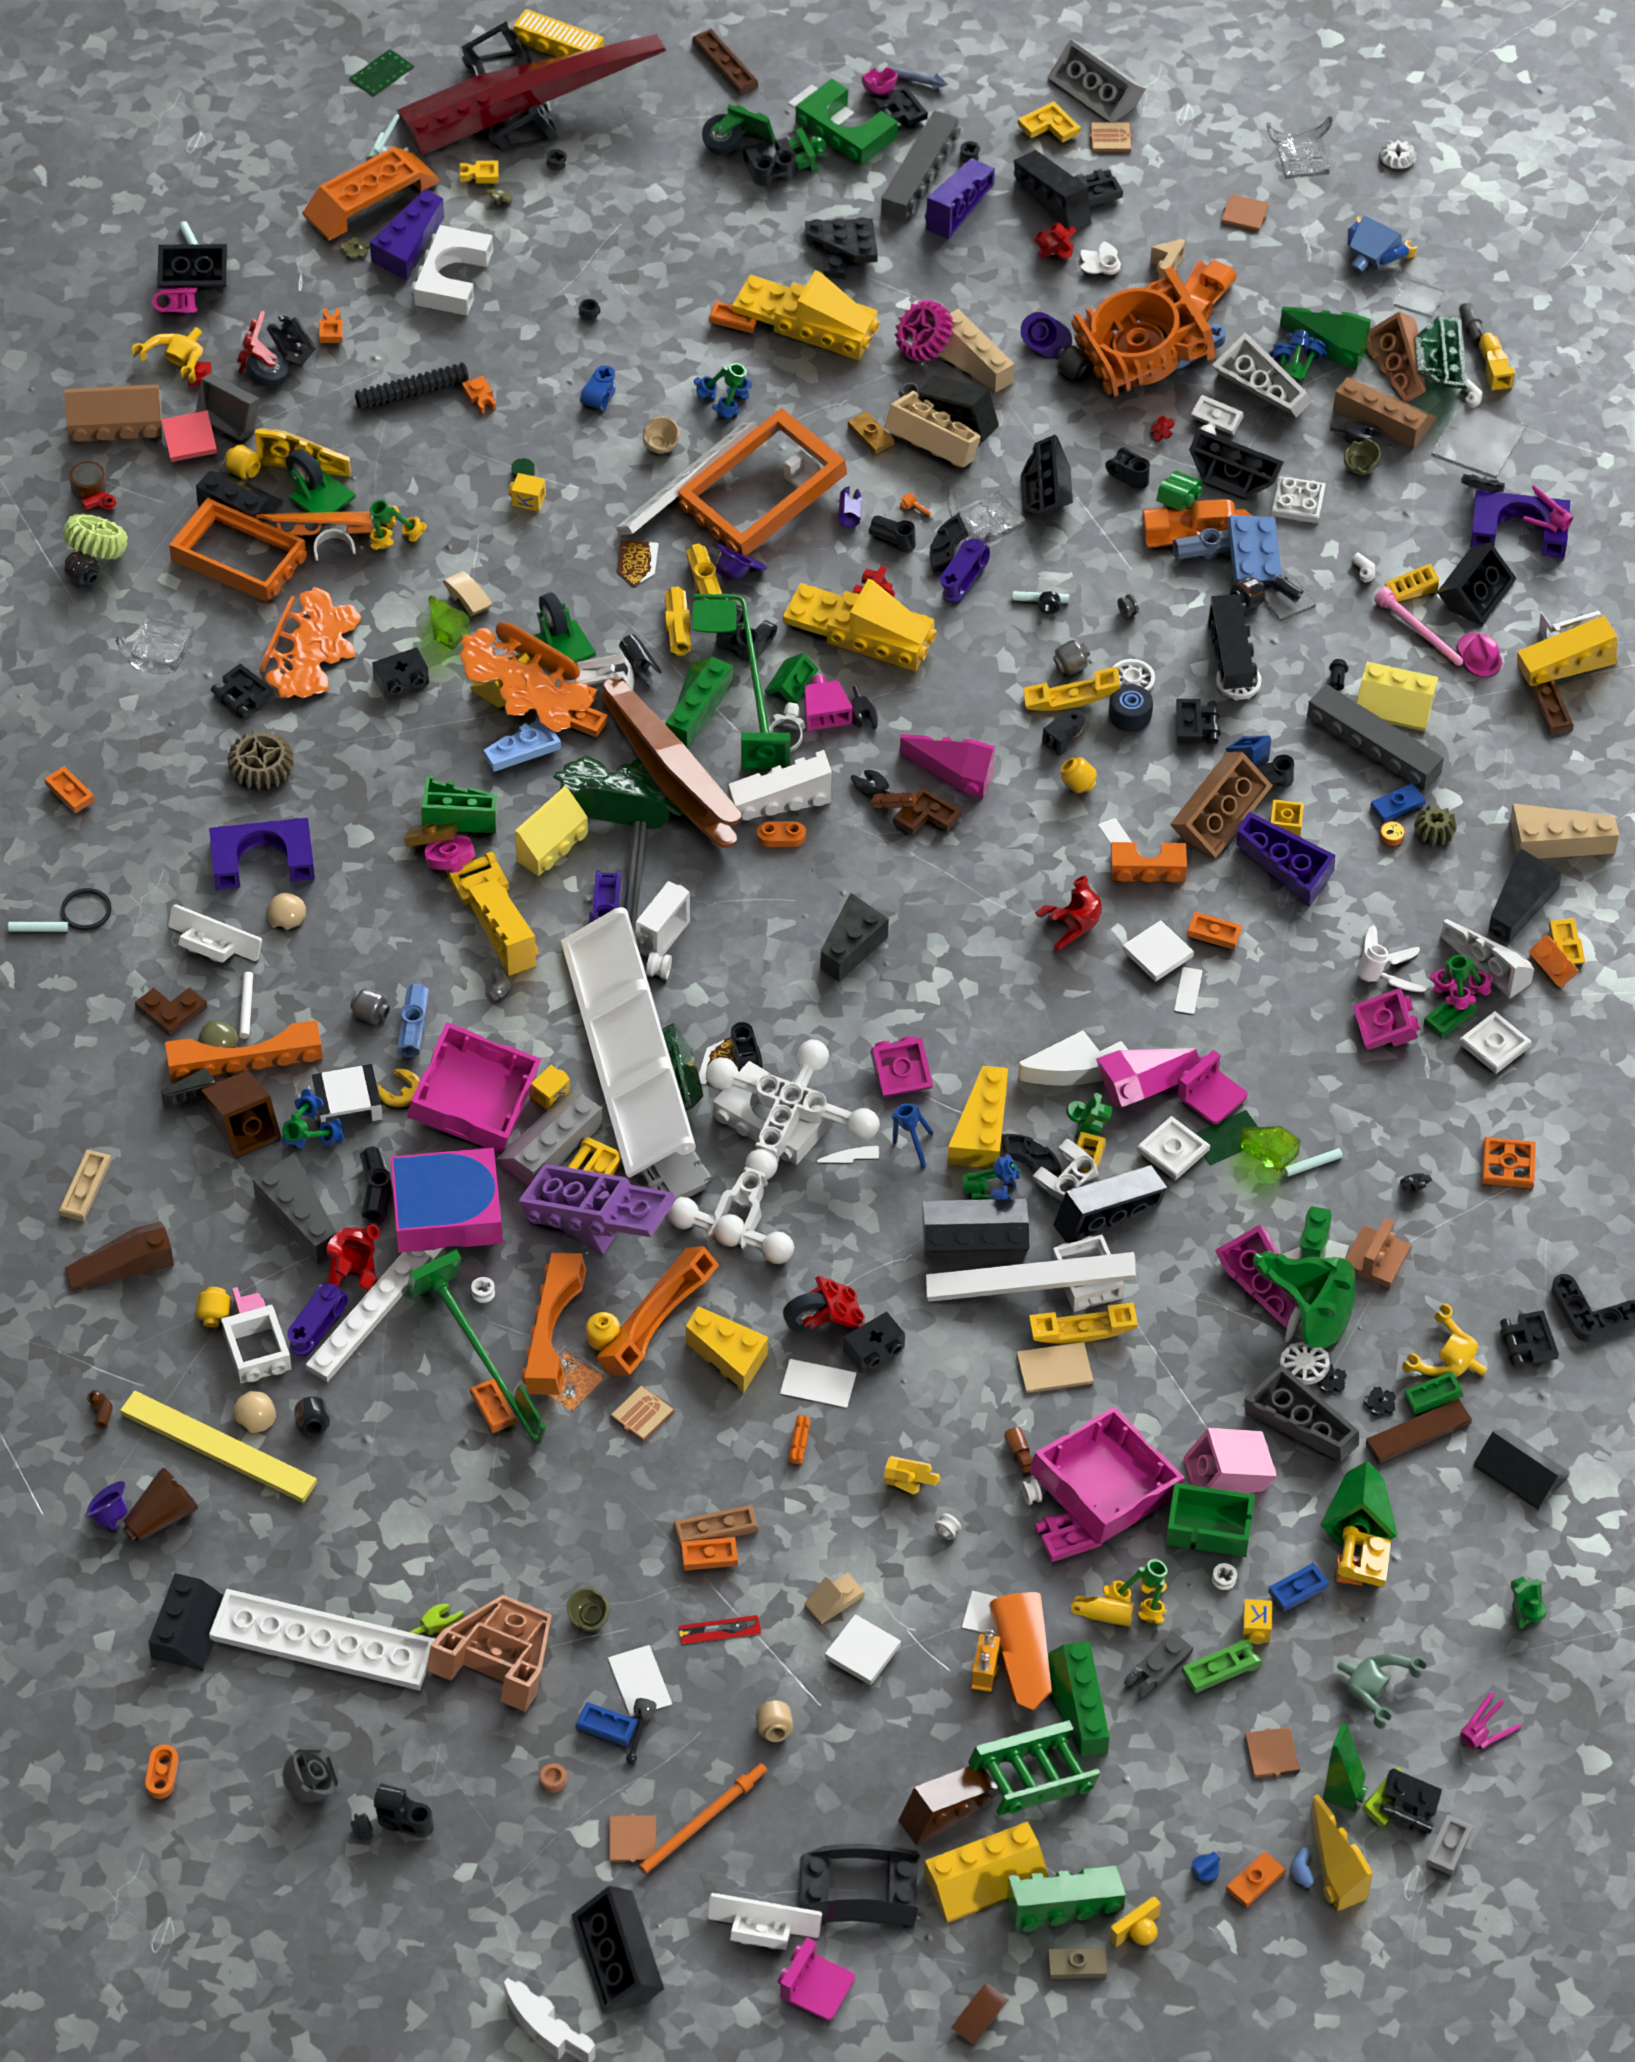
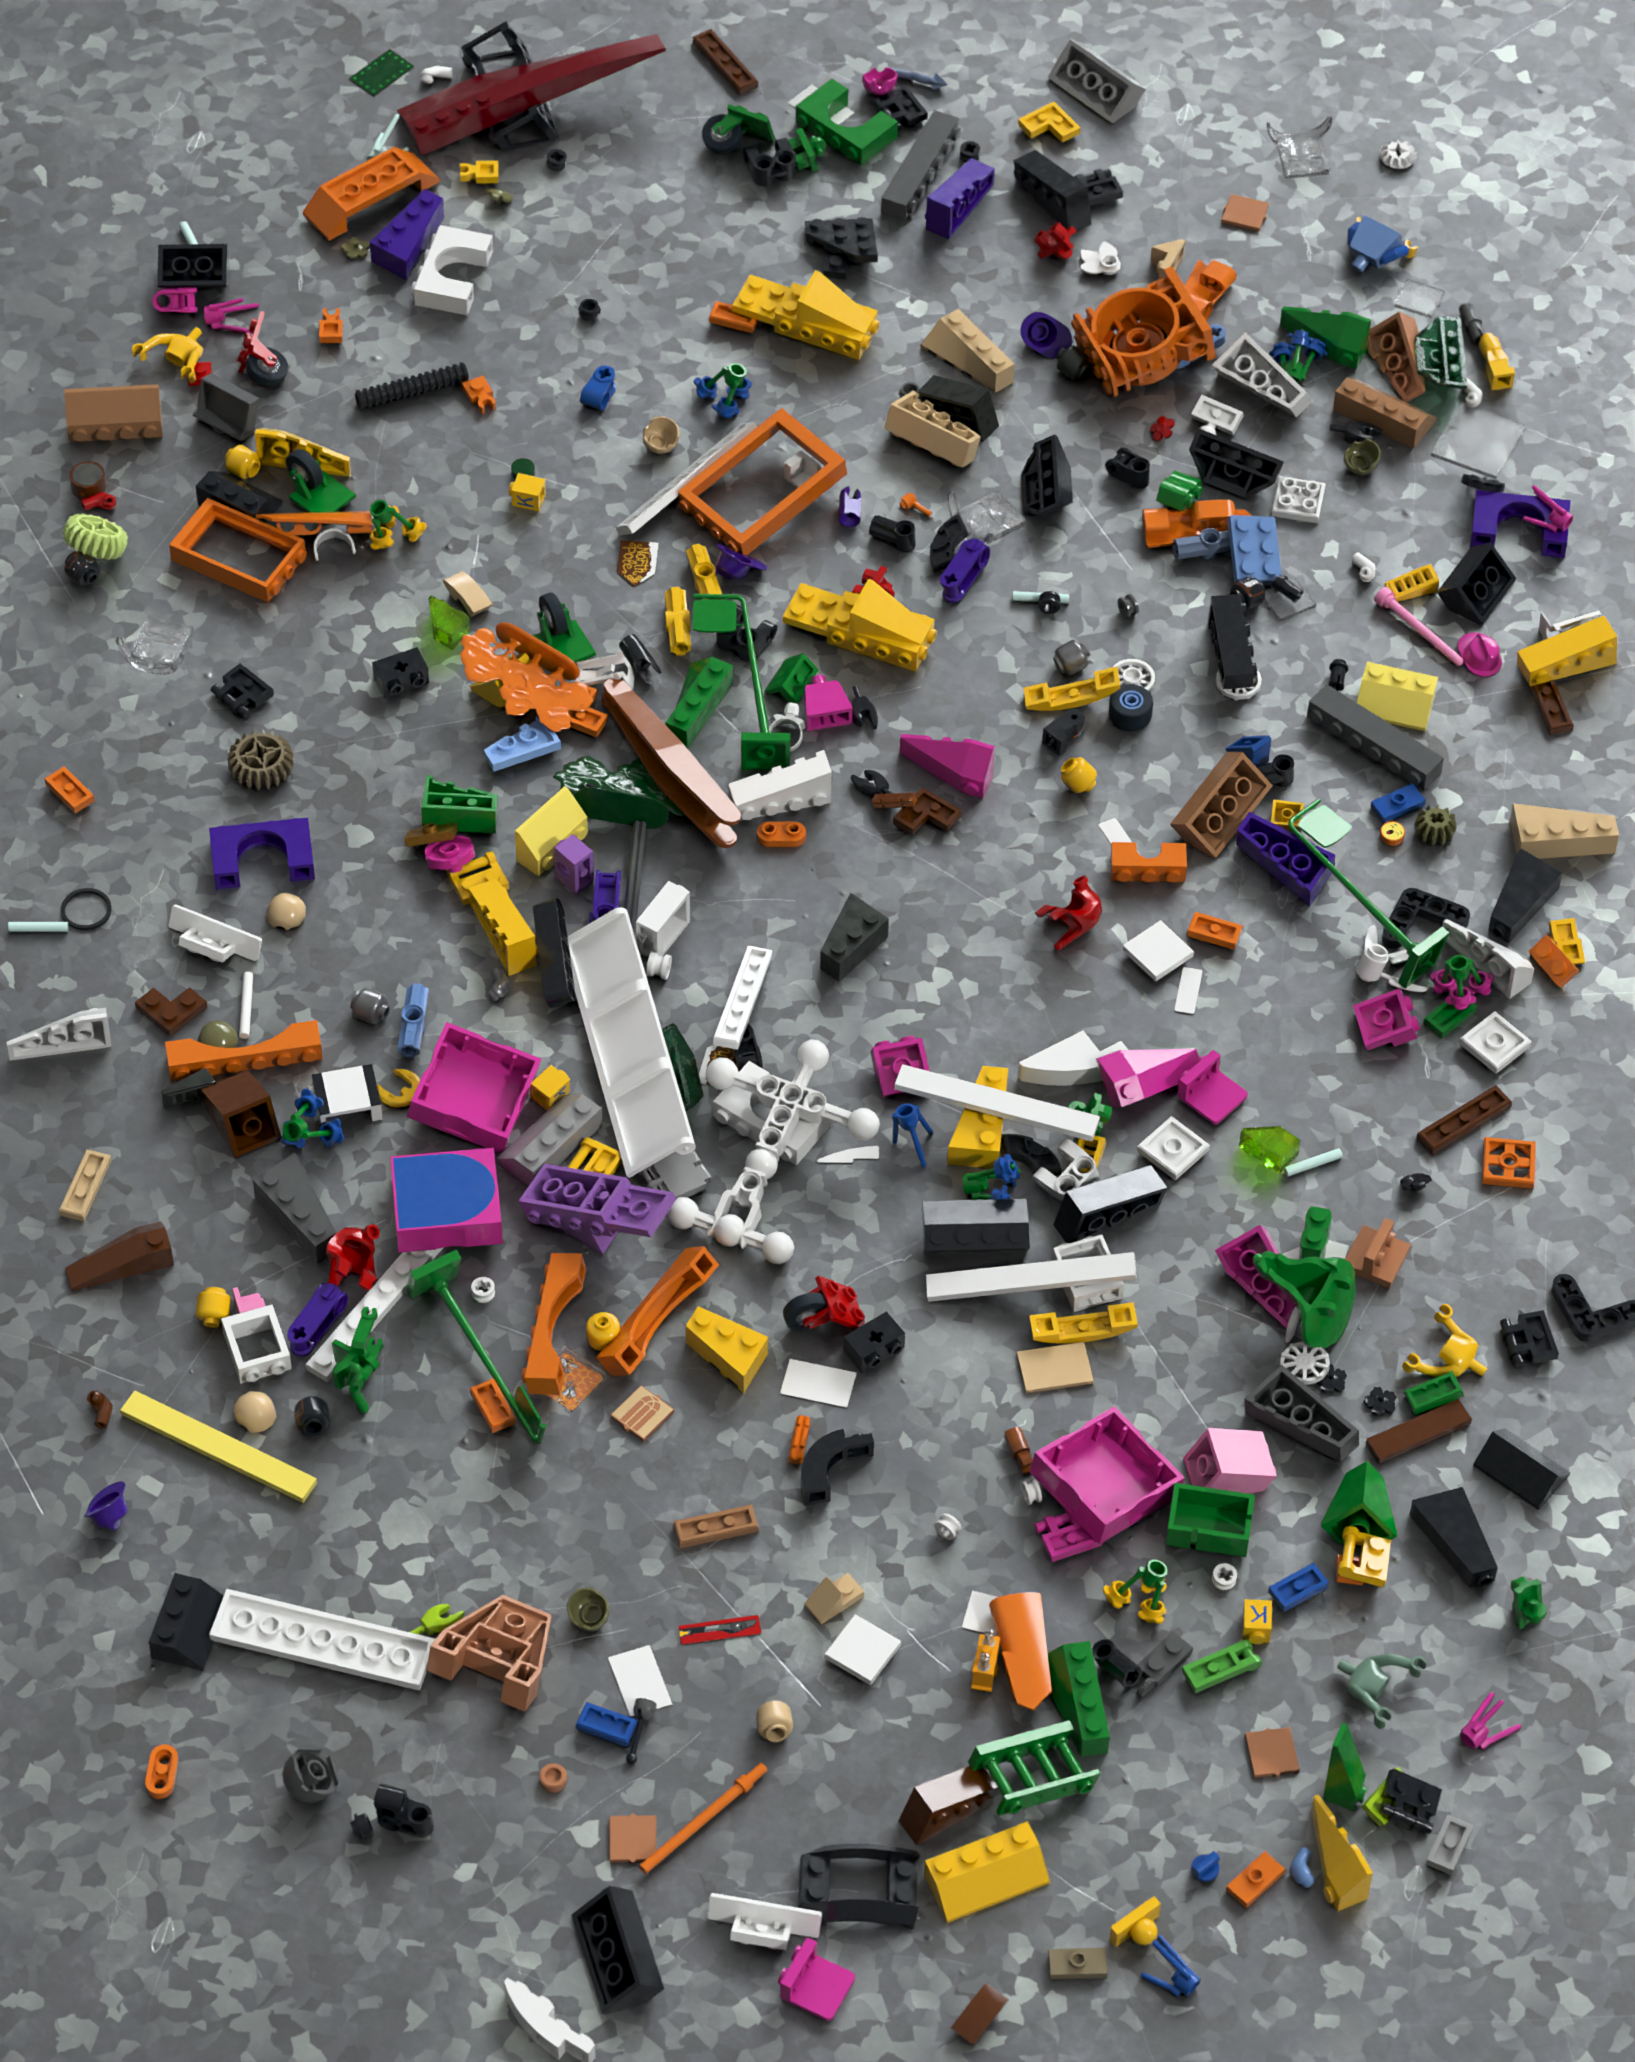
(71, 1034): none -> white wedge
(158, 1507): reddish brown cone -> none
(189, 436): coral tile -> none
(216, 313): none -> dark pink plant
(292, 340): black hinge -> none
(314, 642): orange plant -> none
(357, 1361): none -> green piece
(378, 1183): black piece -> none
(436, 71): none -> white arm
(553, 35): yellow brick -> none
(554, 953): none -> black beam
(574, 864): none -> medium lavender brick
(709, 1553): orange plate -> none
(742, 997): none -> white tile
(824, 1456): none -> black arch
(870, 433): pearl gold plate -> none
(905, 1474): yellow rock -> none
(928, 326): dark pink gear -> none
(997, 1102): none -> white tile
(1063, 1897): wedge -> none
(1104, 1610): yellow piece -> none
(1111, 137): piece -> none
(1115, 1663): none -> black piece
(1184, 1978): none -> blue plant
(1189, 721): black plate -> none
(1225, 1136): dark green sticker -> none
(1327, 829): none -> green piece
(1414, 909): none -> black beam
(1456, 1534): none -> black slope
(1464, 1120): none -> reddish brown tile

